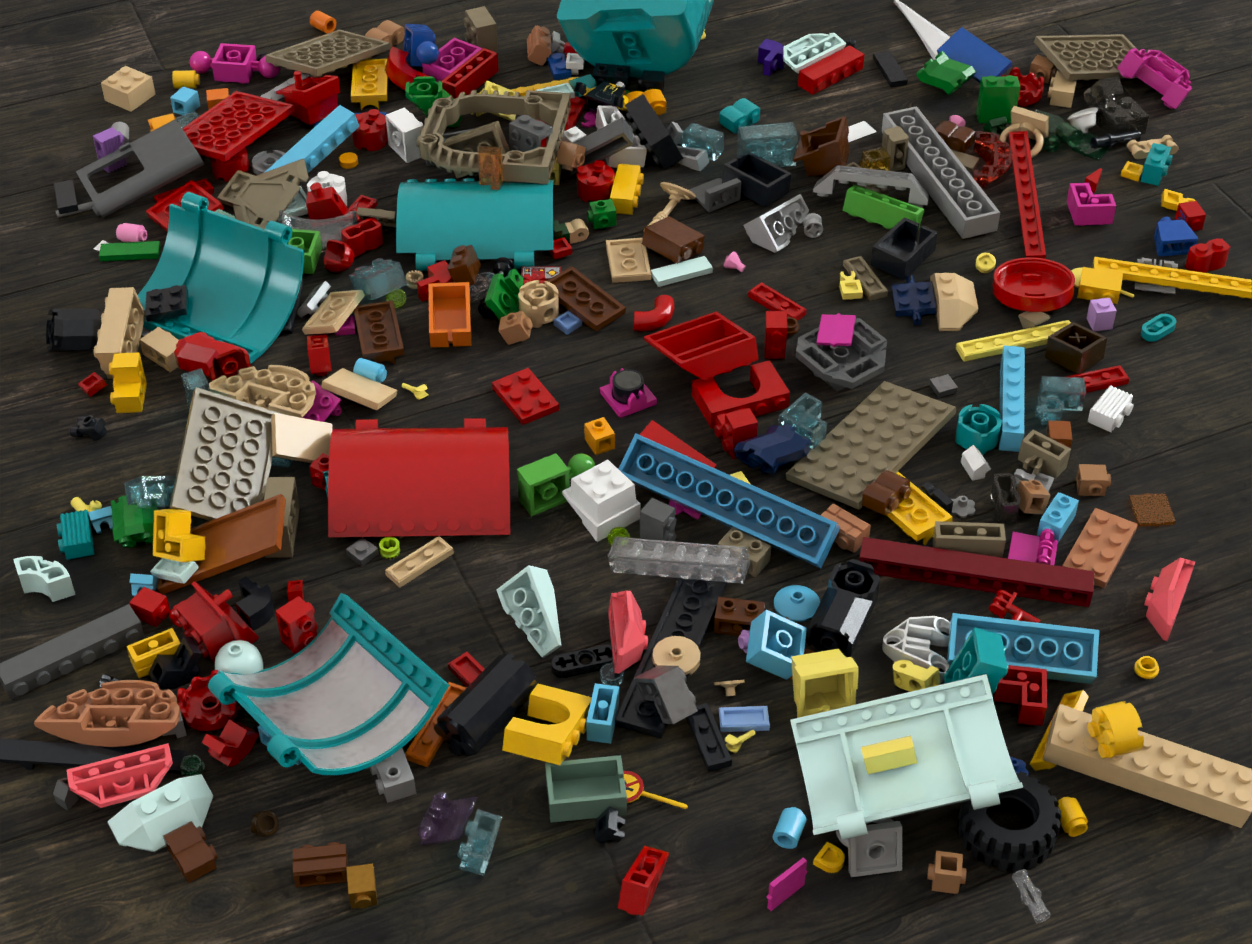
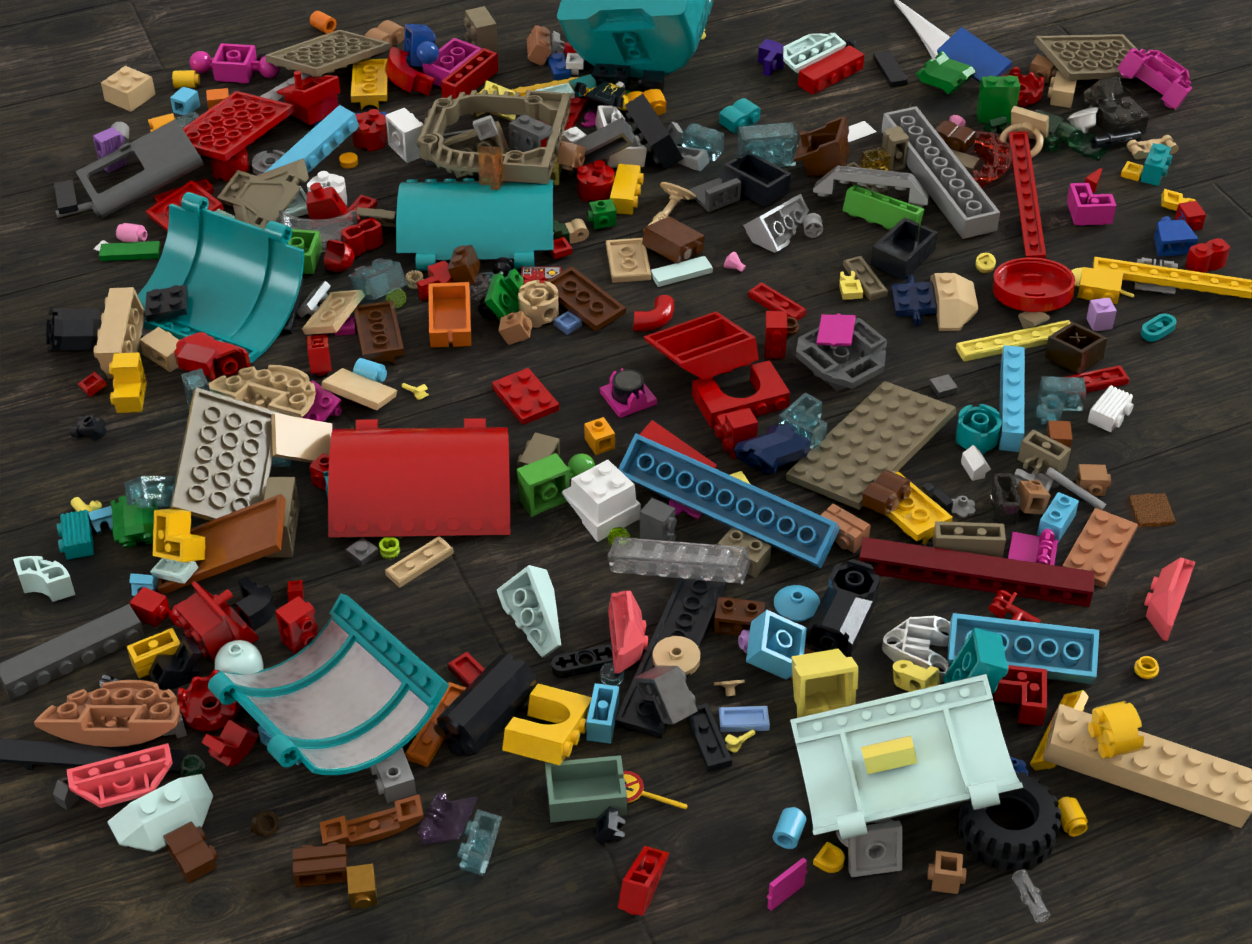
(373, 826): none -> dark orange slope
(424, 93): green brick -> none
(485, 127): none -> light grey tile
(538, 448): none -> dark tan brick
(1075, 488): none -> light grey bar

